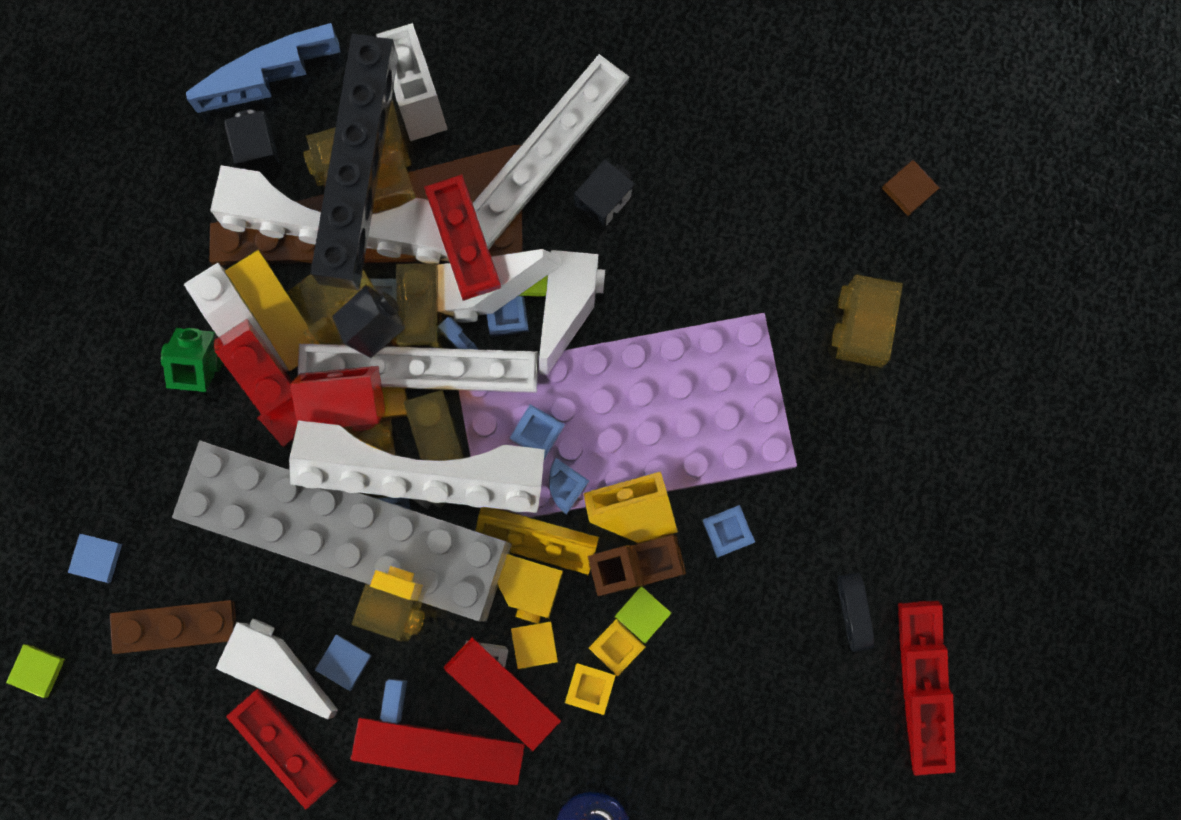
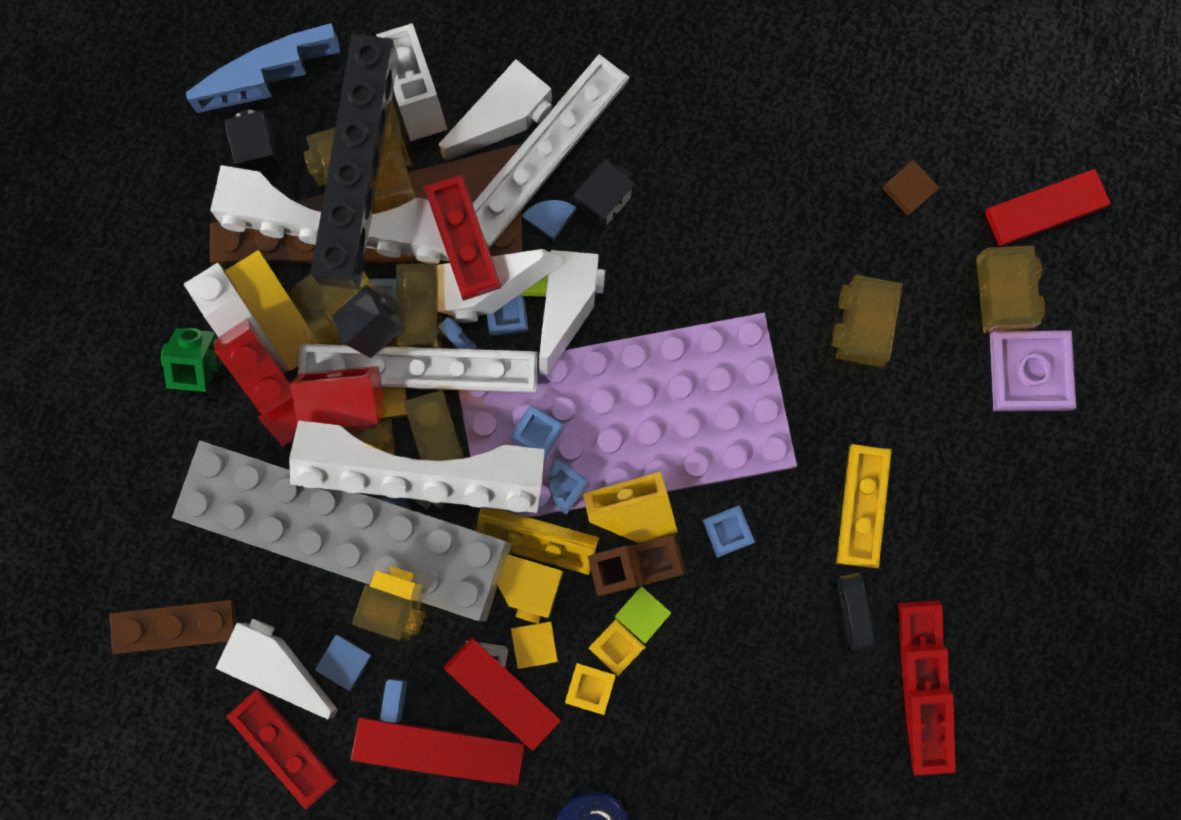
(35, 671): lime tile -> none
(95, 558): medium blue tile -> none
(503, 111): none -> white slope
(549, 217): none -> medium blue tile
(864, 506): none -> yellow tile
(1010, 289): none -> clear yellow brick
(1032, 371): none -> lavender tile
(1047, 207): none -> red tile

